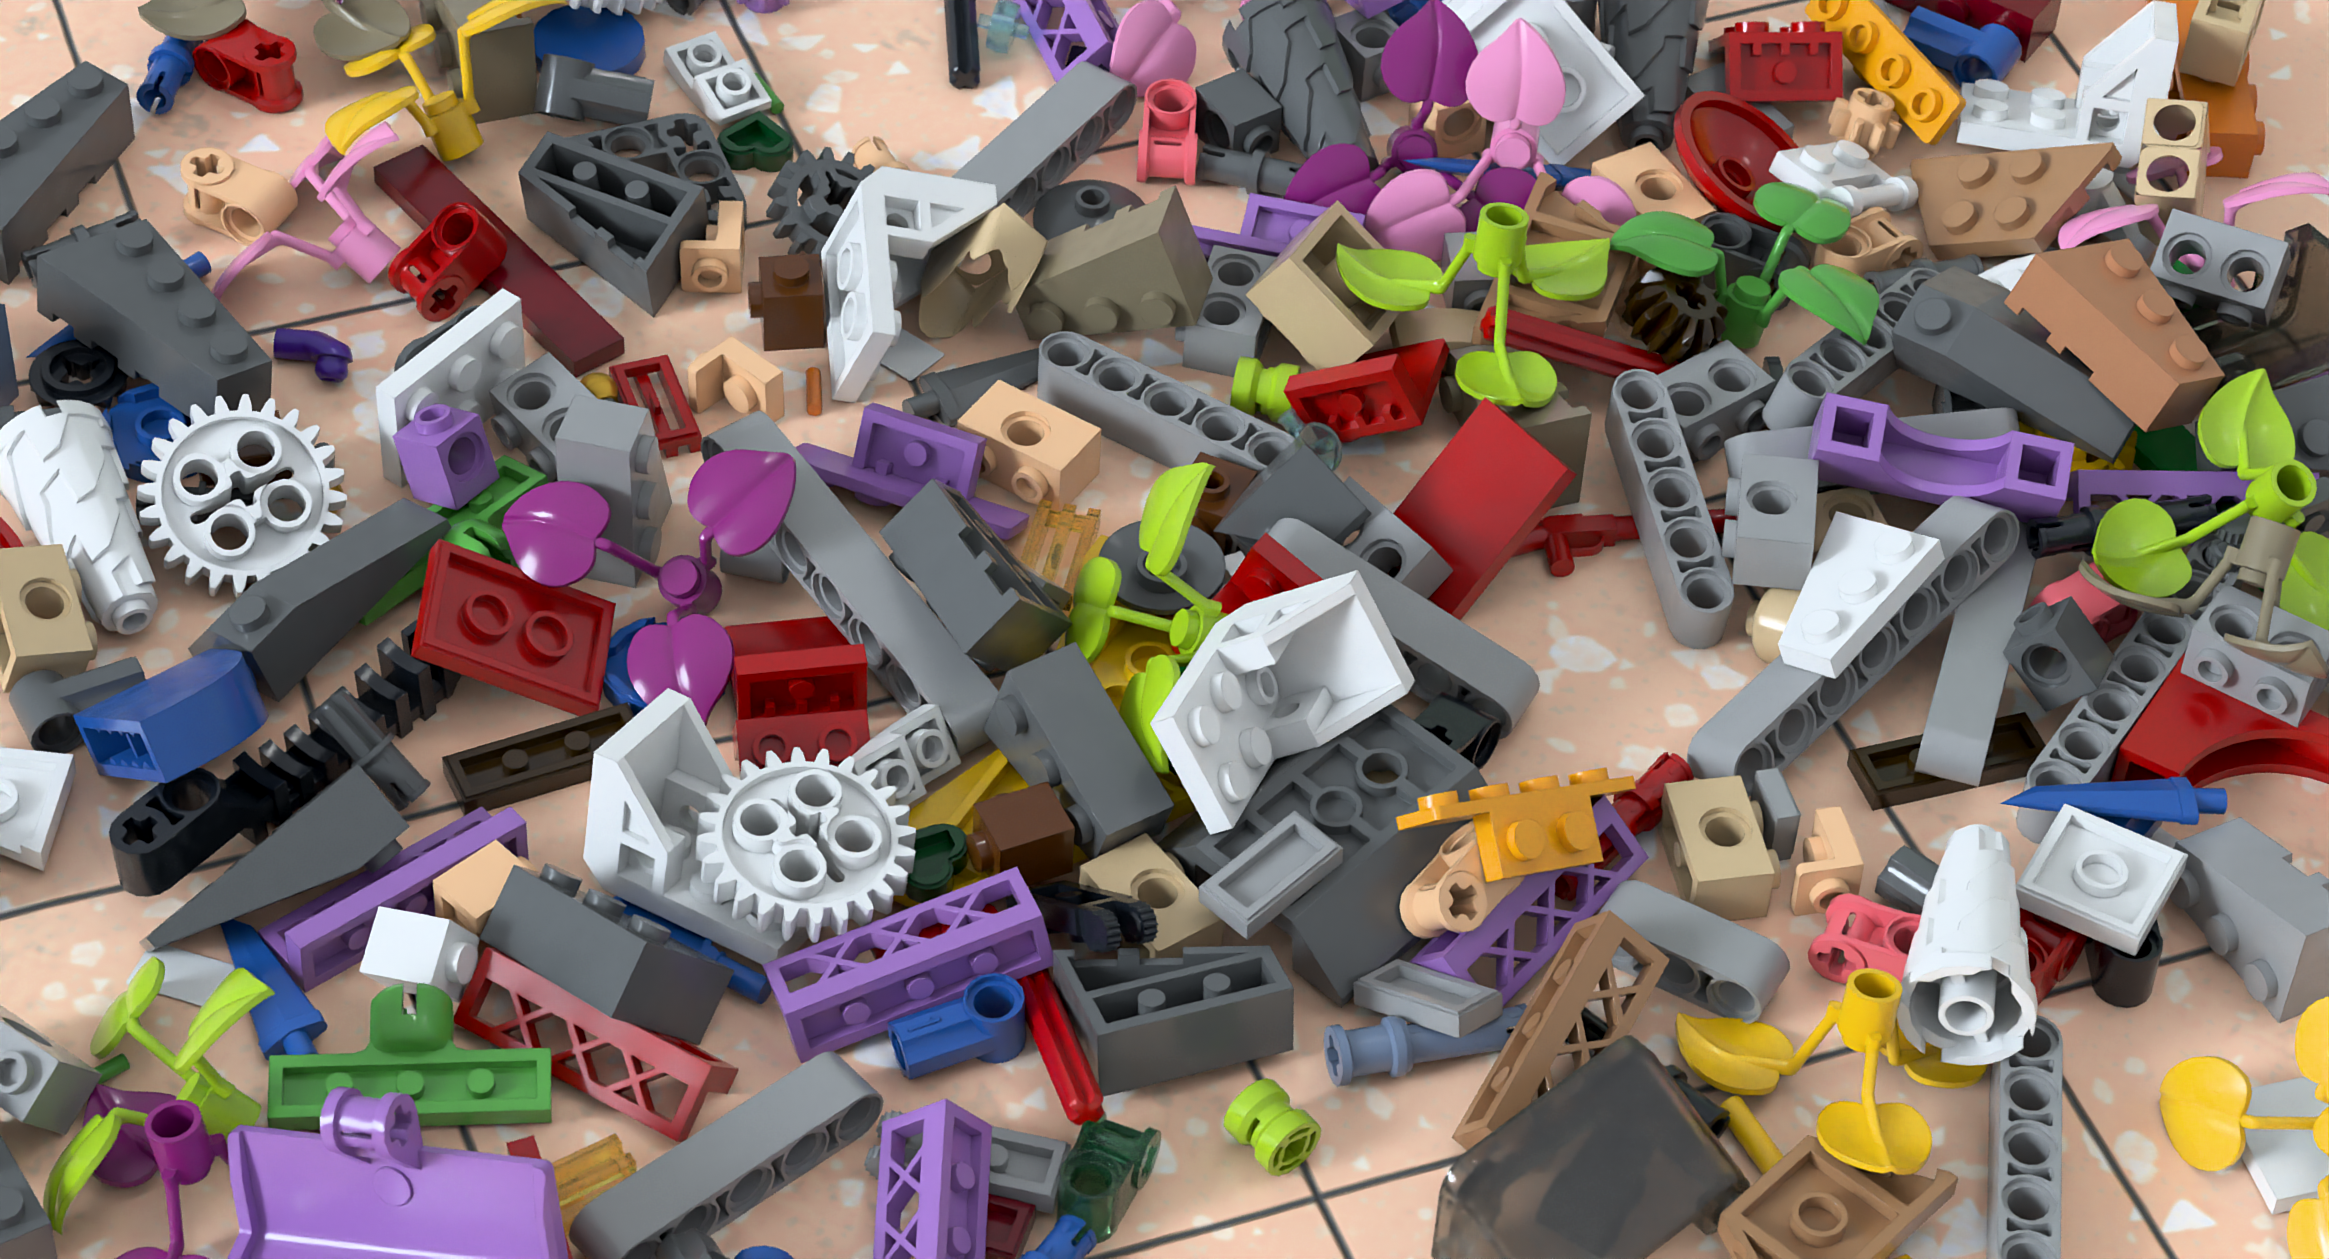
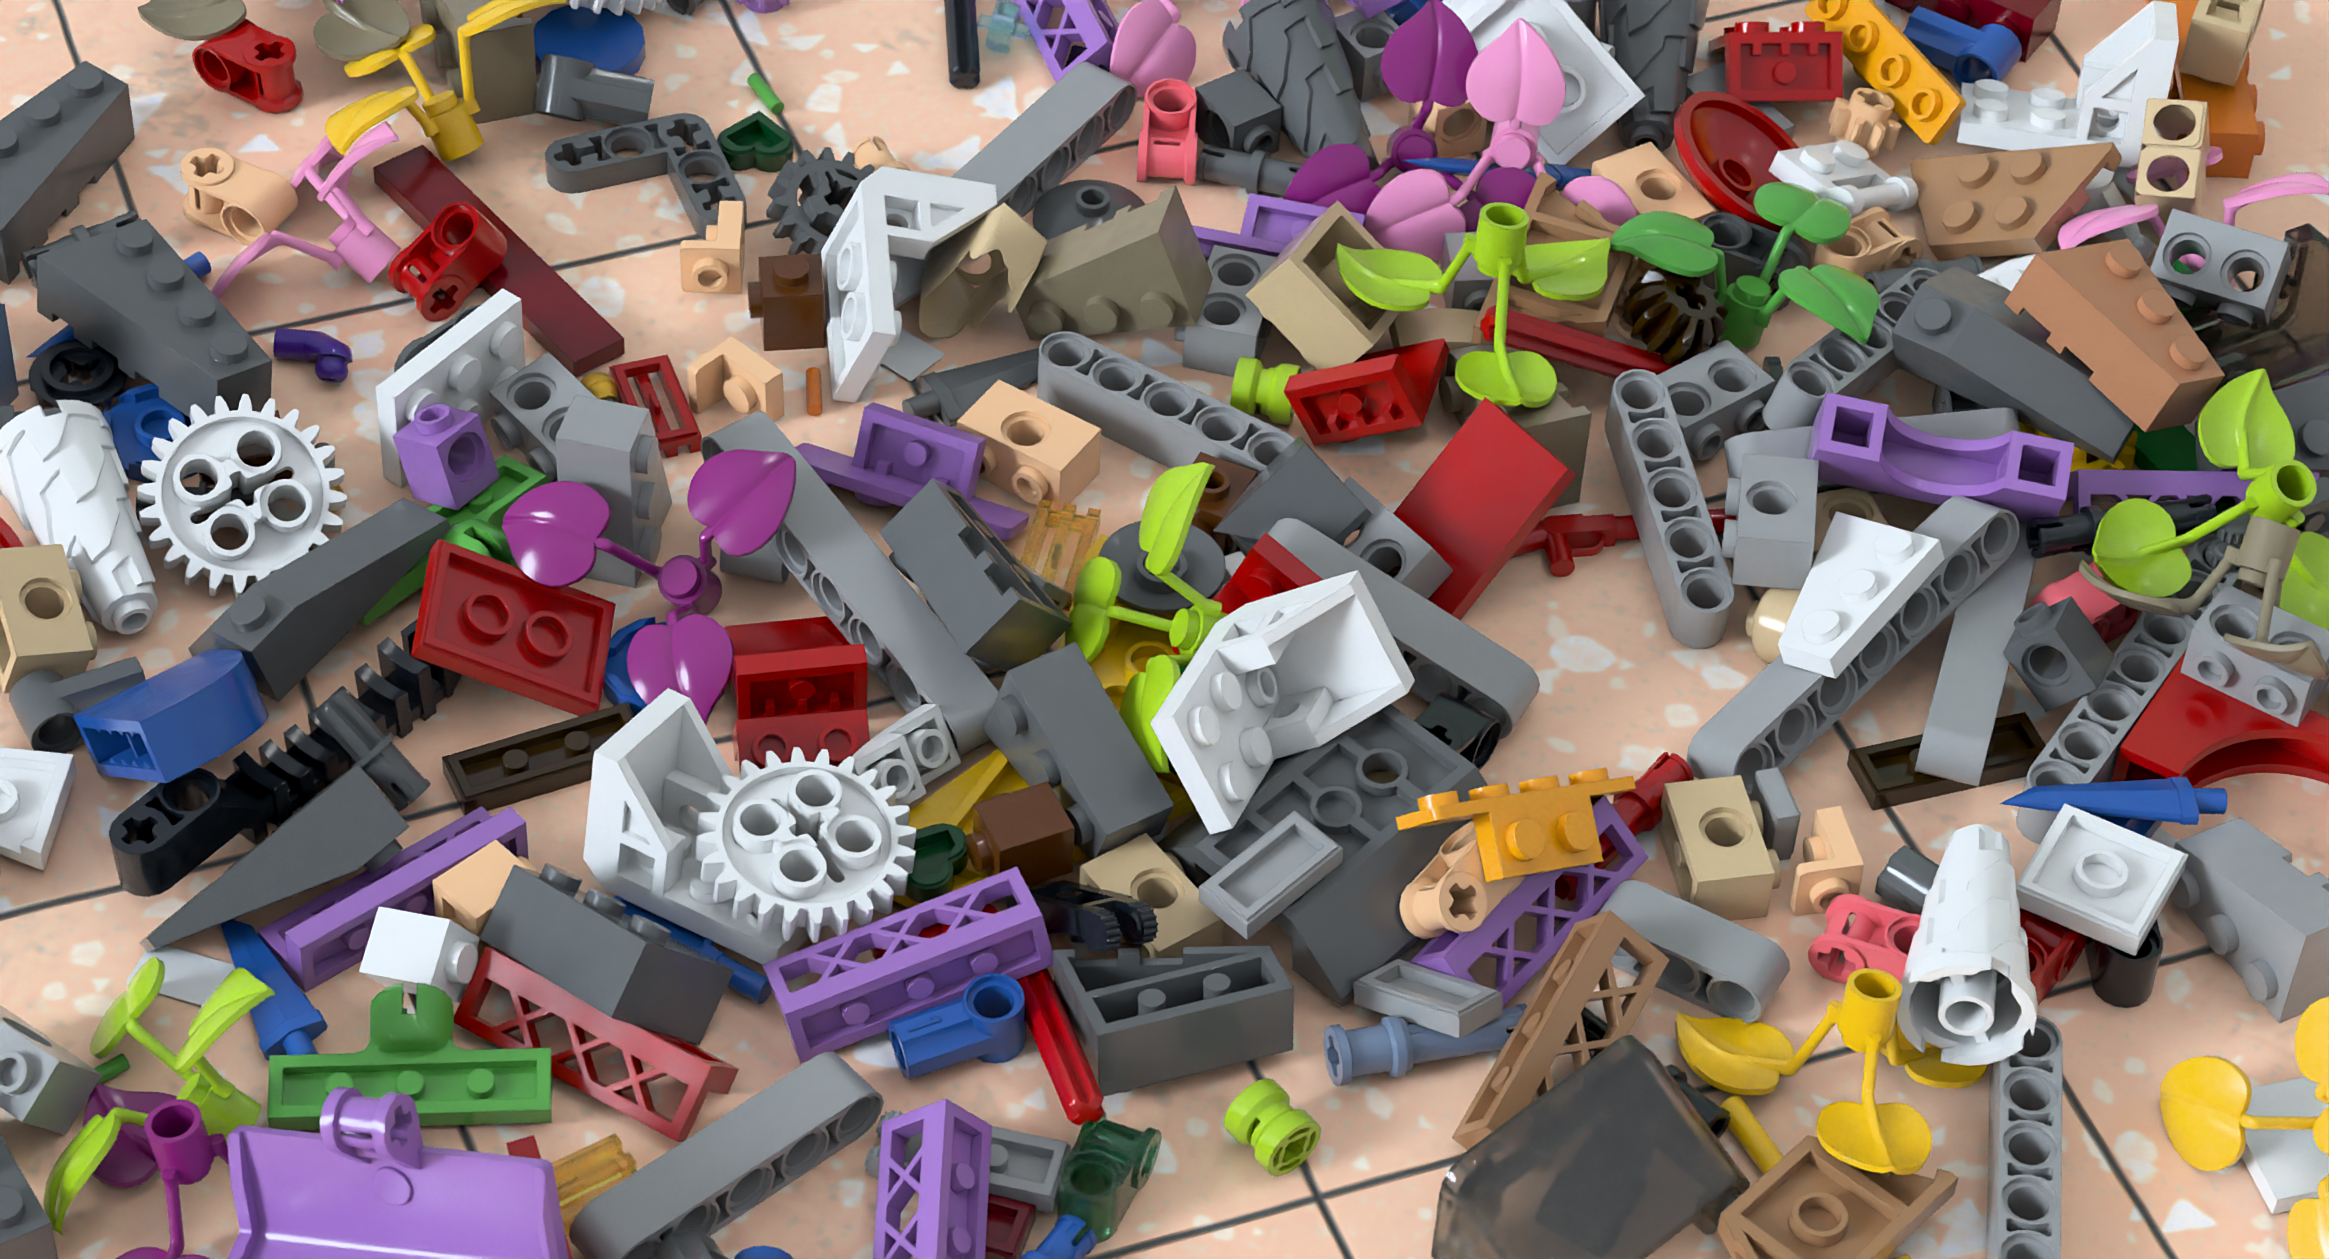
(168, 69): blue pin -> none
(614, 215): dark grey wedge -> none
(714, 80): white slope -> none
(1316, 435): clear light blue piece -> none

